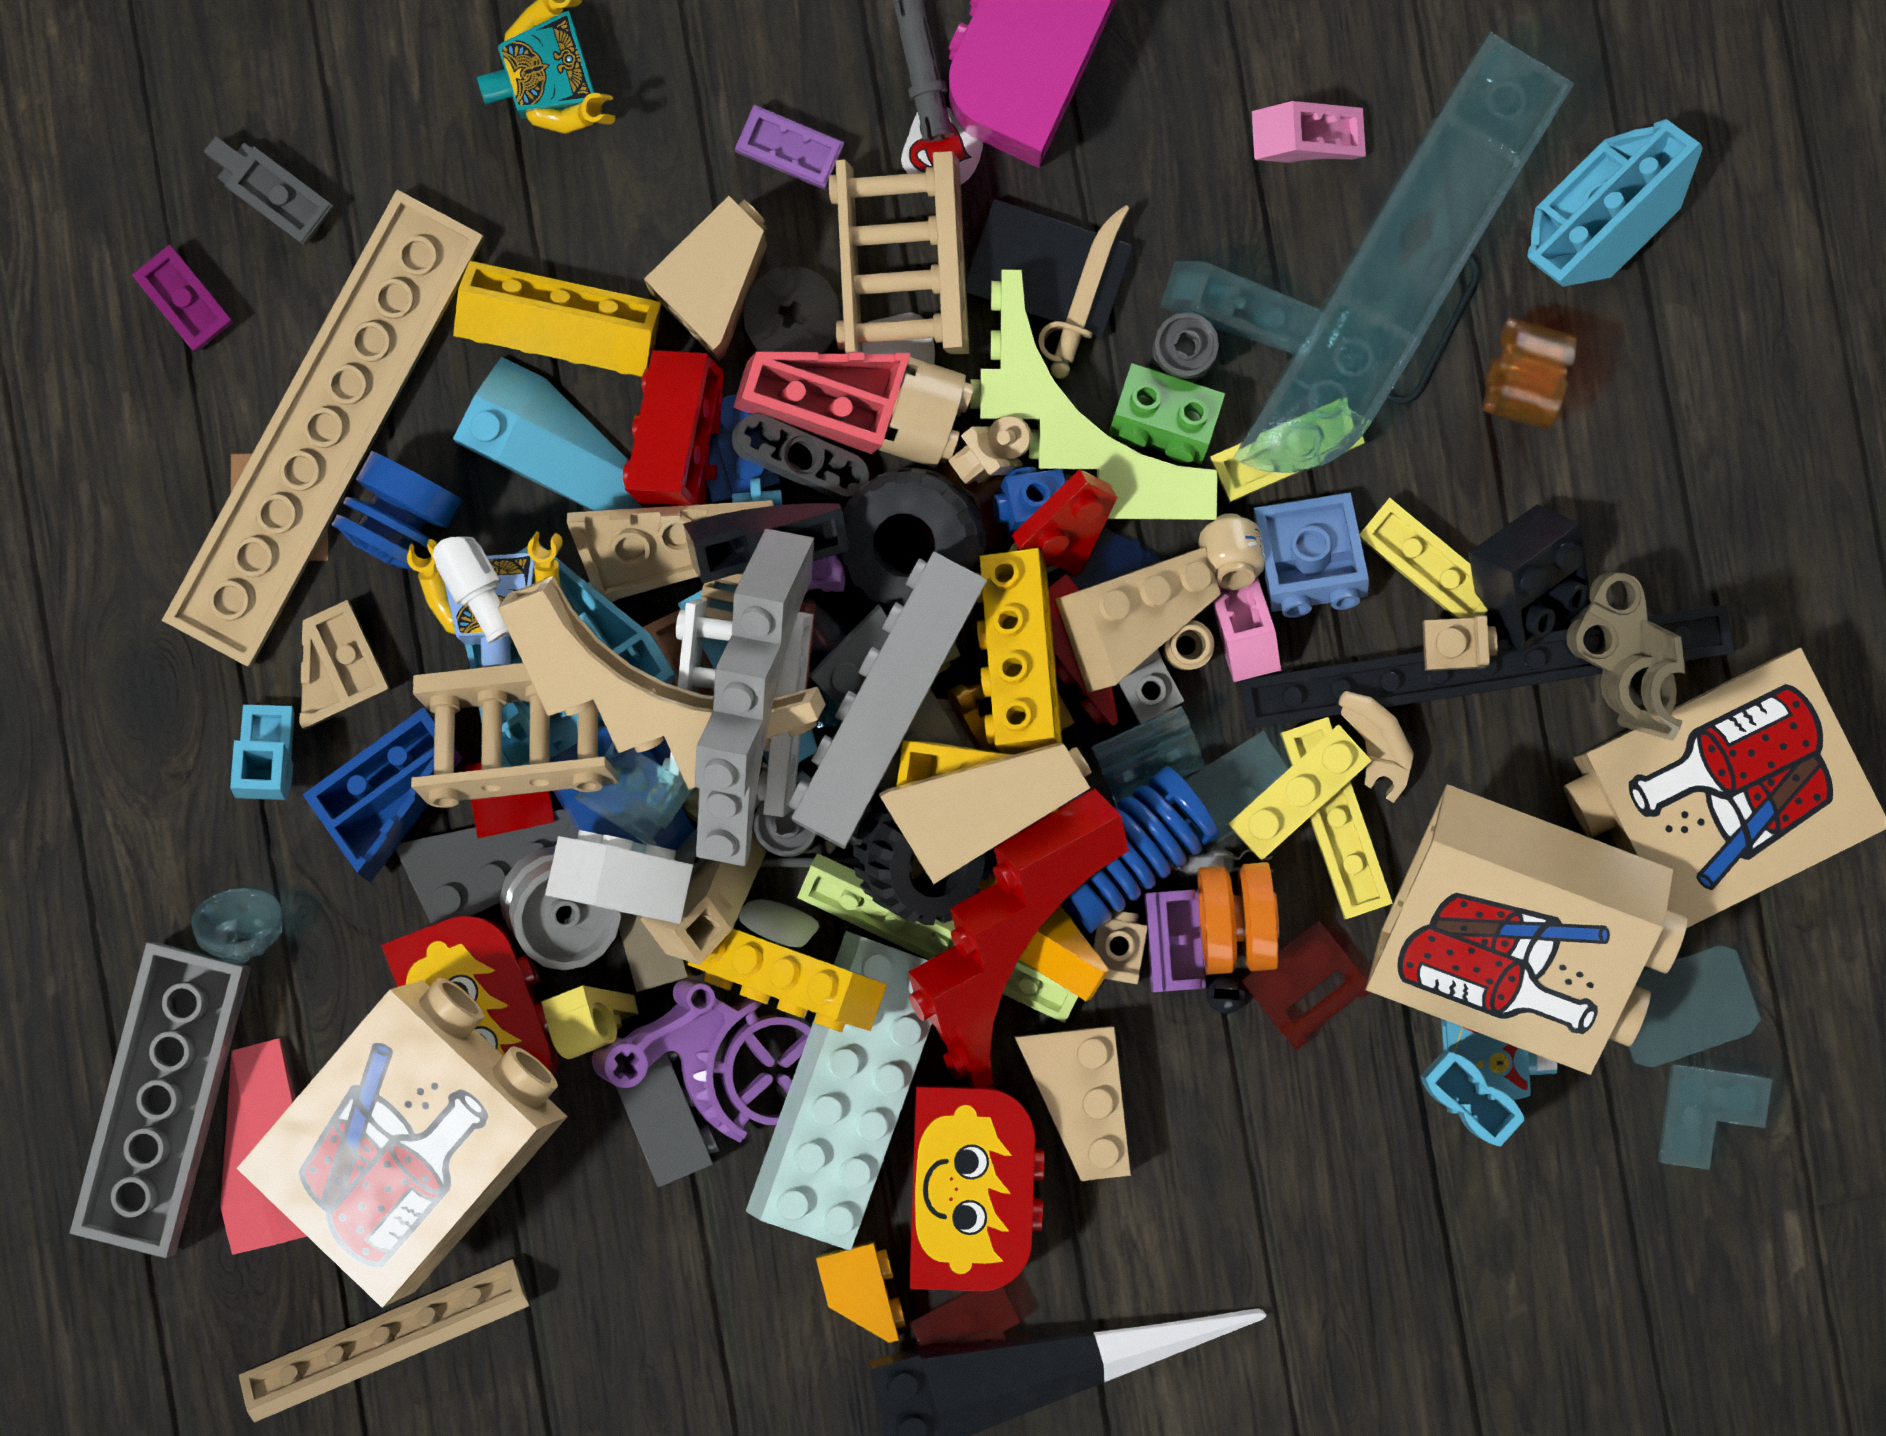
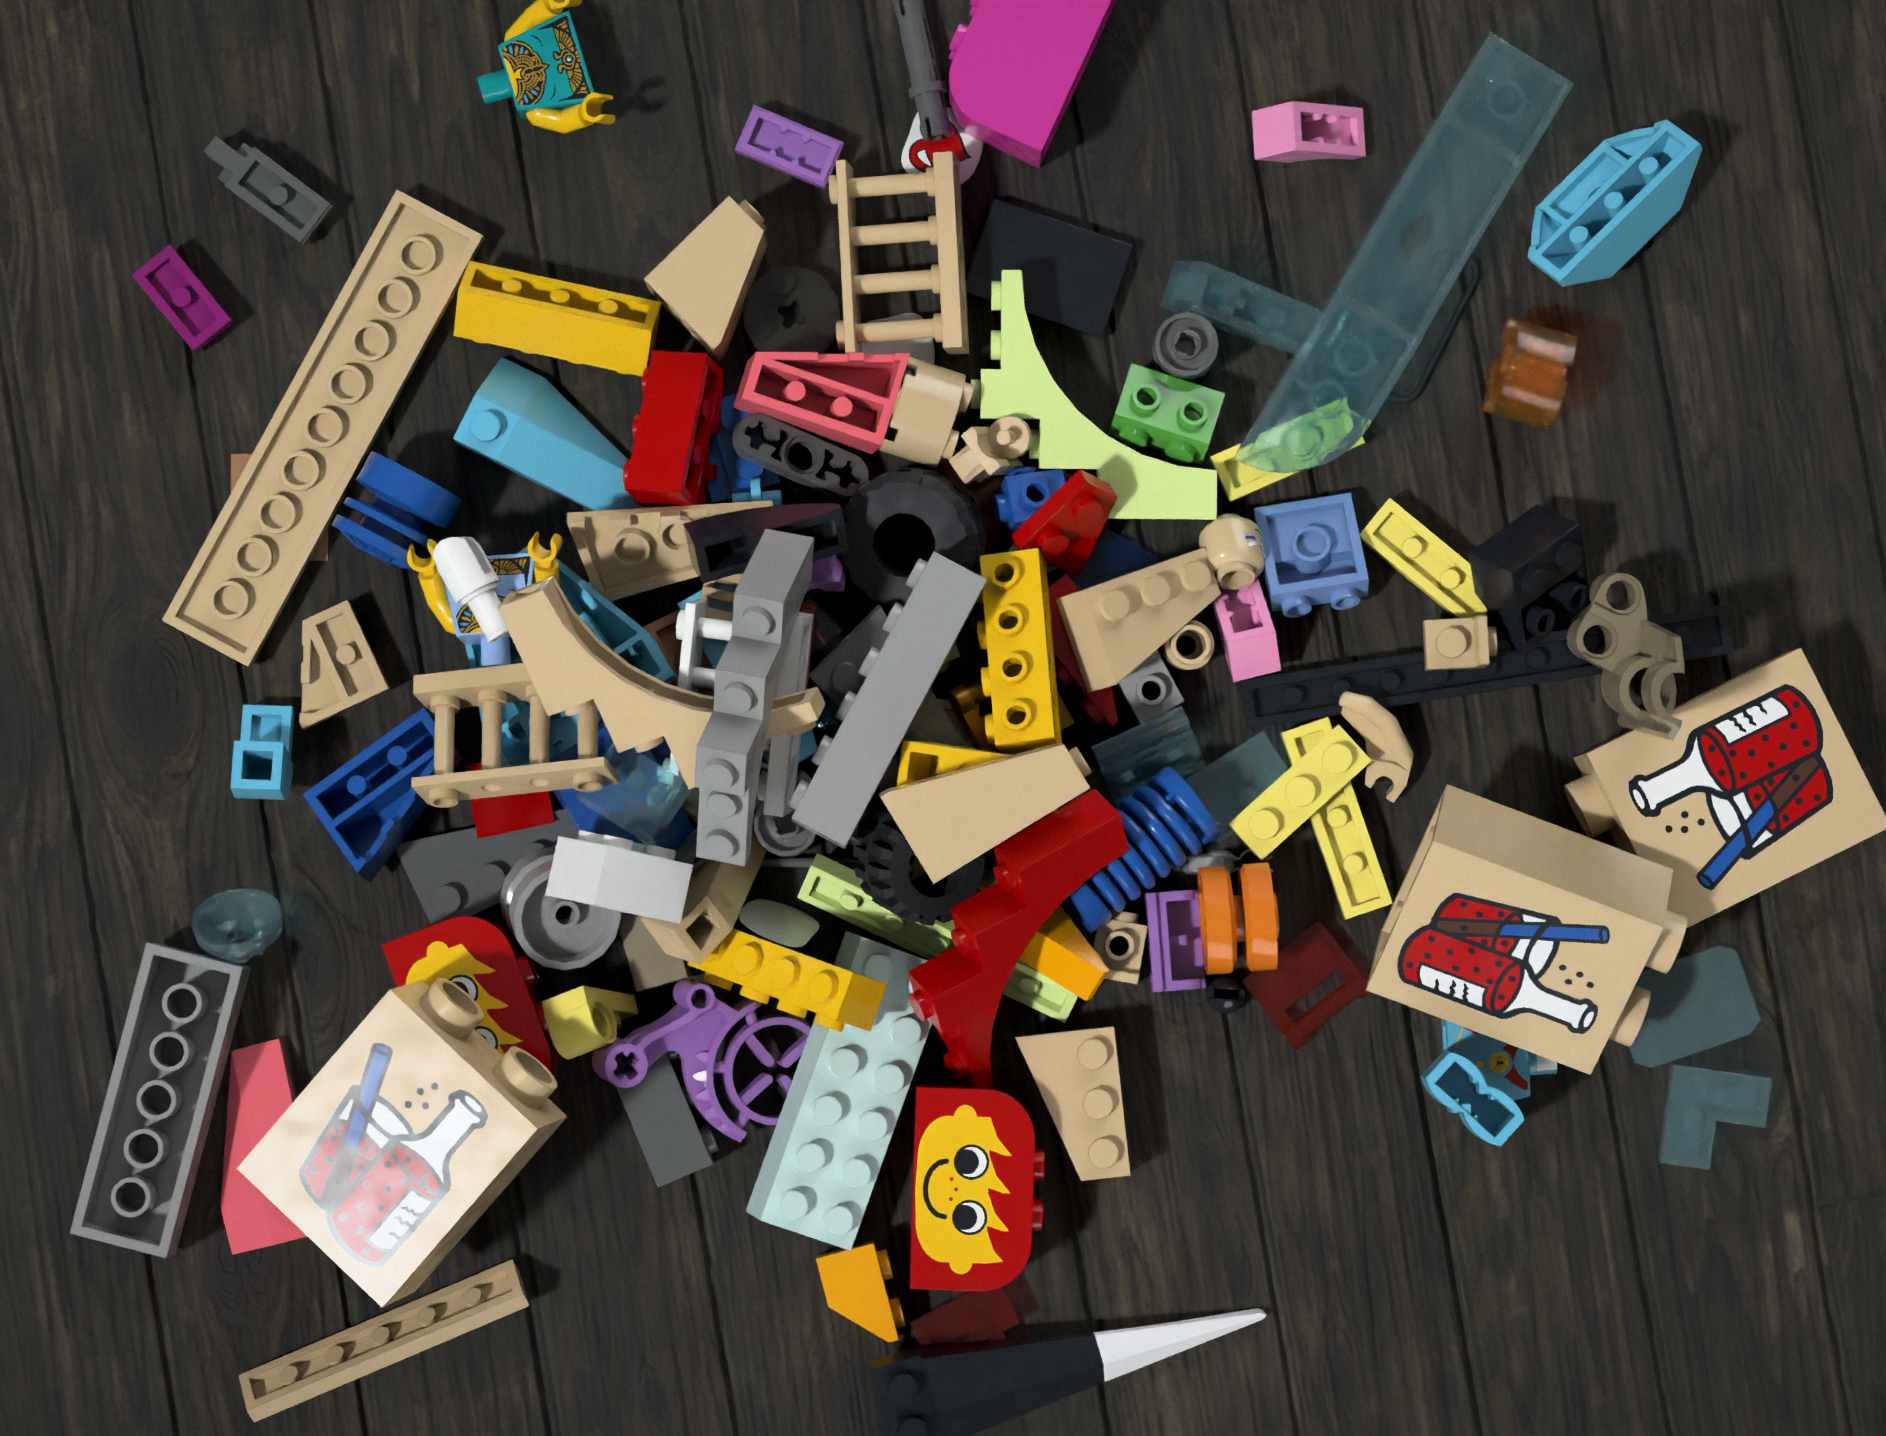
(1083, 299): tan sword -> none

